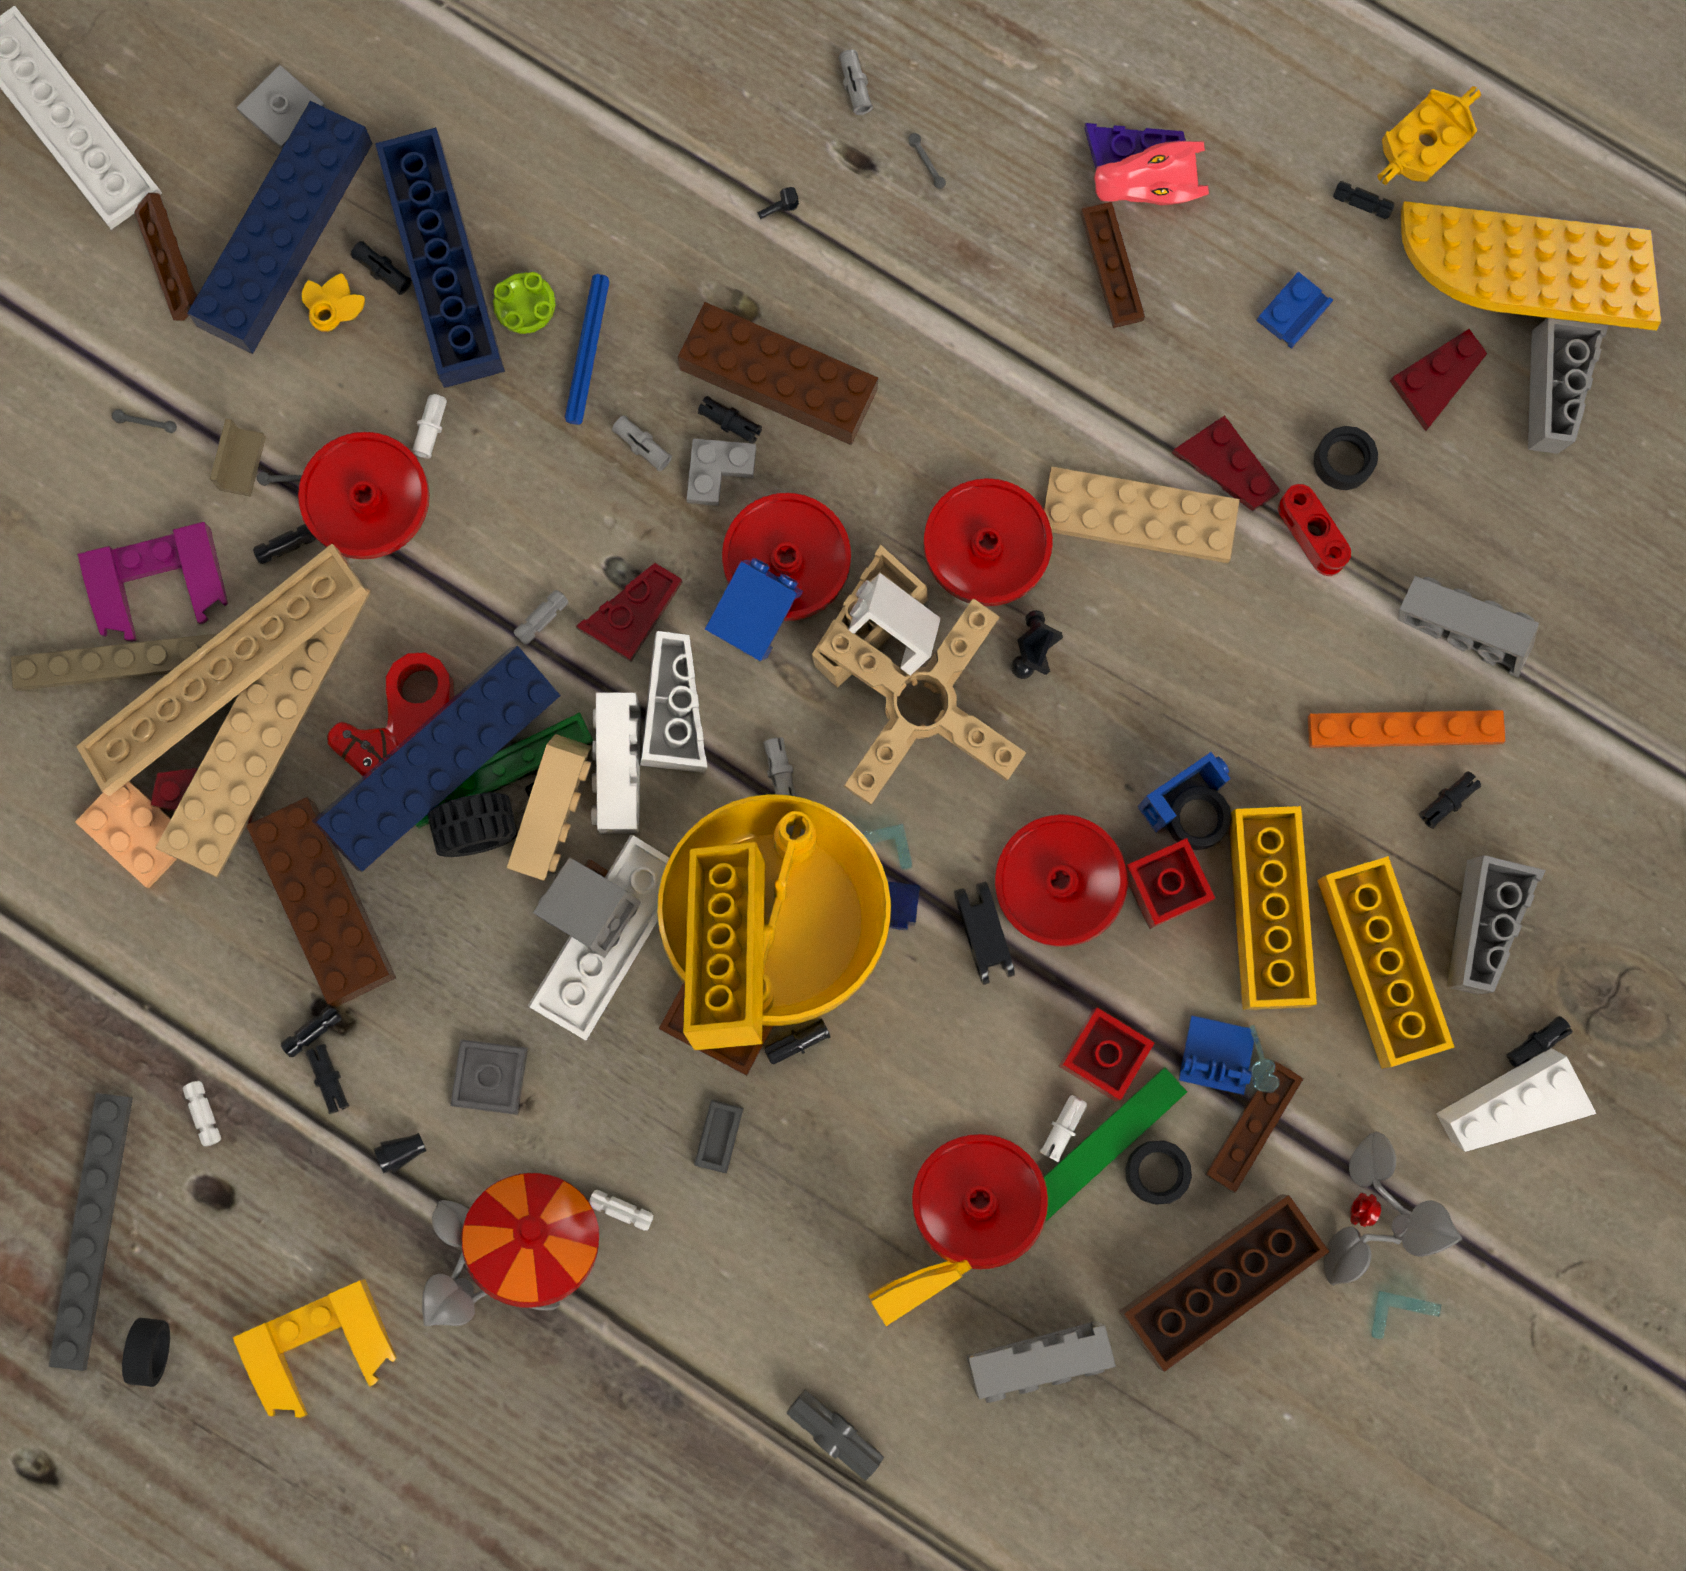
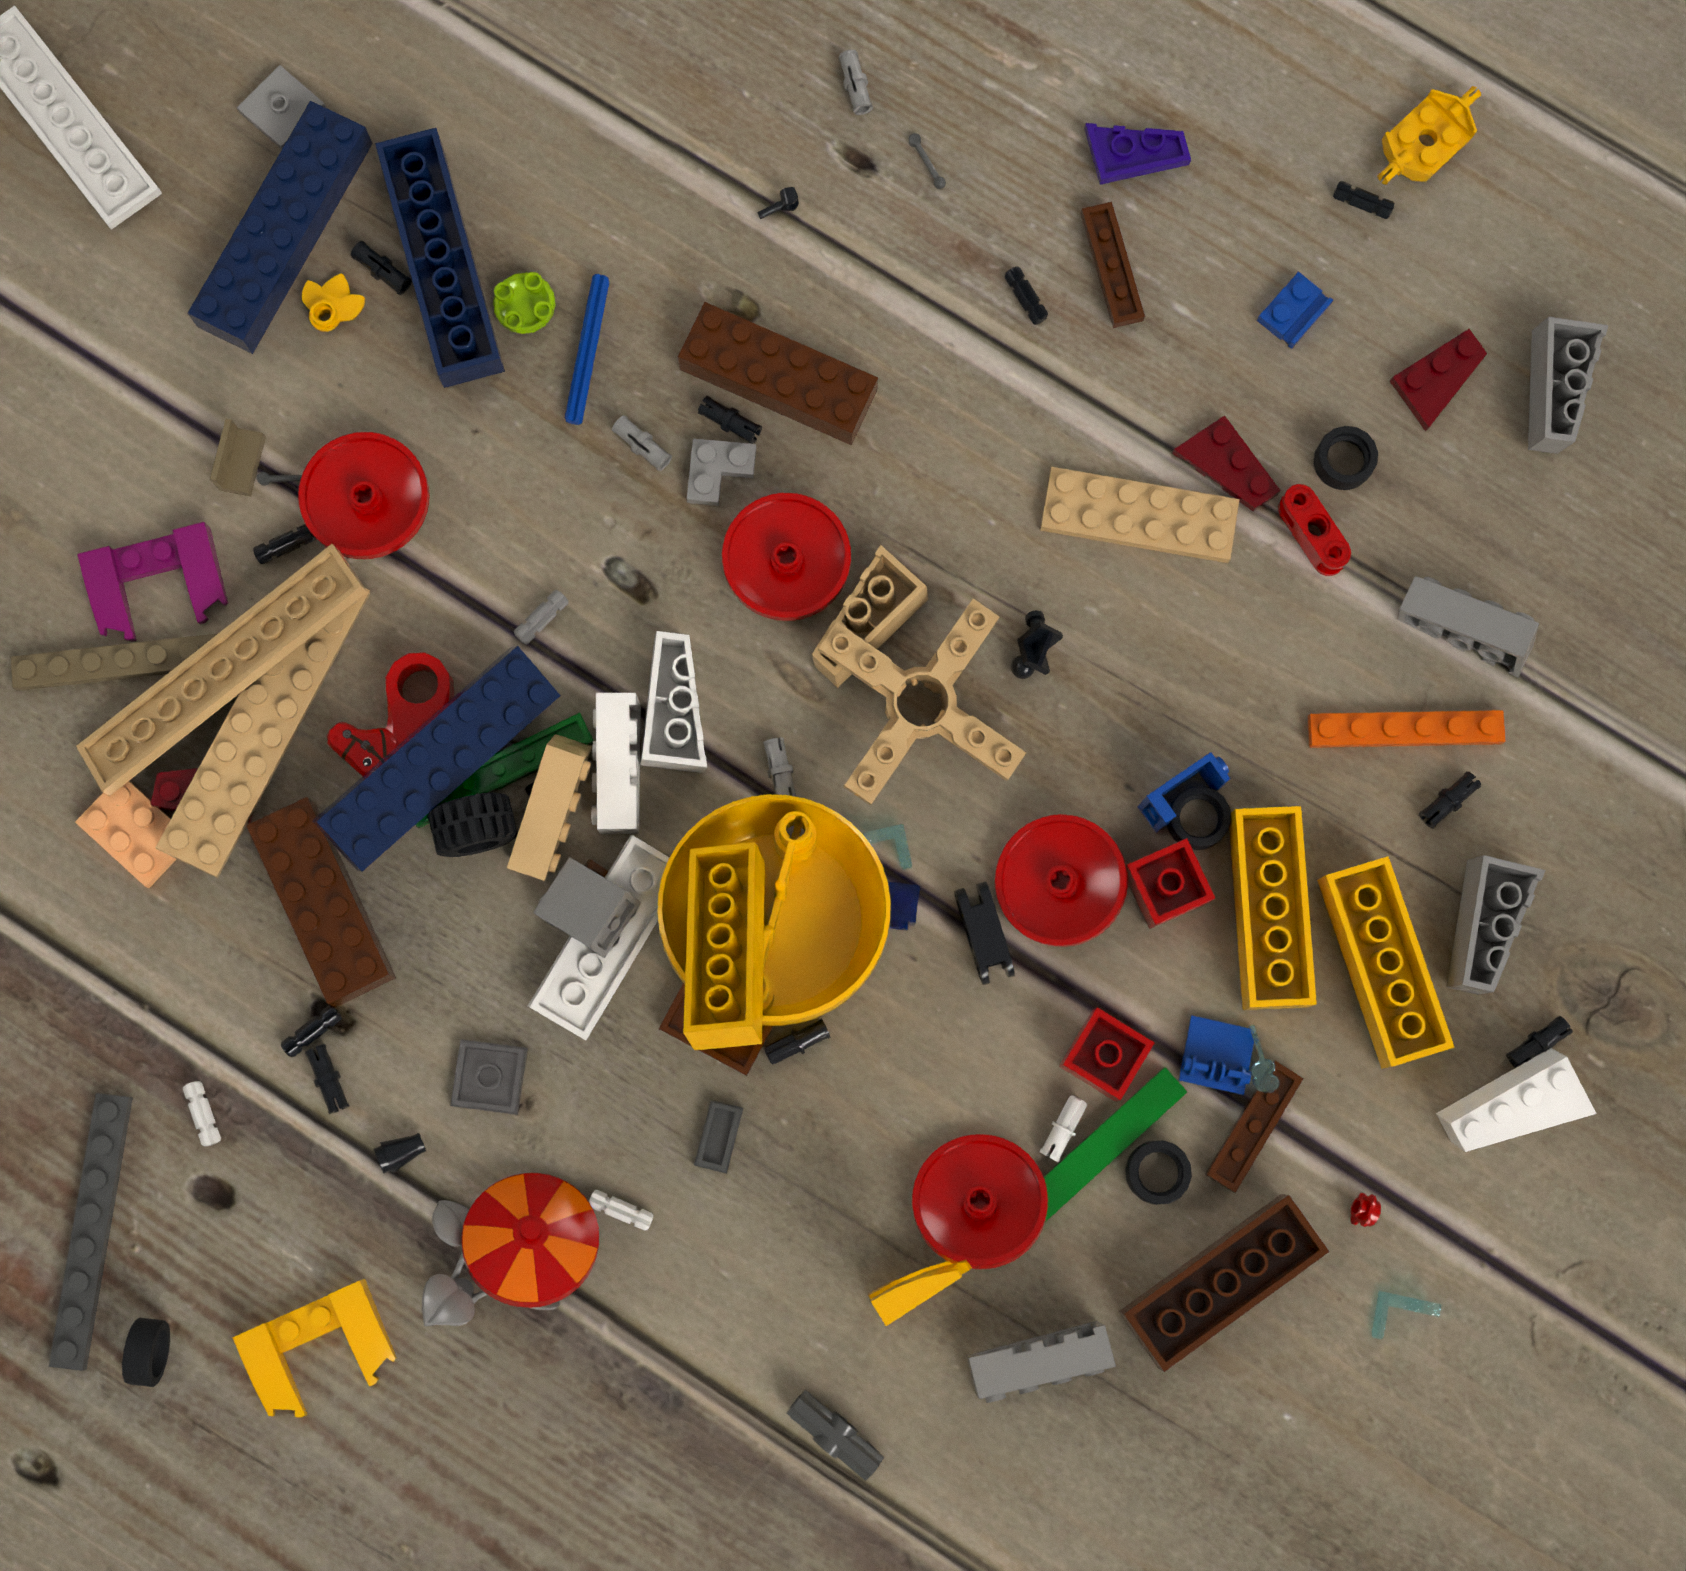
(120, 417): dark grey hinge -> none
(165, 255): reddish brown plate -> none
(429, 426): white axle -> none
(633, 613): dark red wing -> none
(753, 608): blue panel -> none
(899, 616): white panel -> none
(988, 542): red dish -> none
(1026, 295): none -> black axle
(1156, 176): coral animal -> none
(1422, 1231): light grey plant -> none
(1535, 264): yellow plate -> none

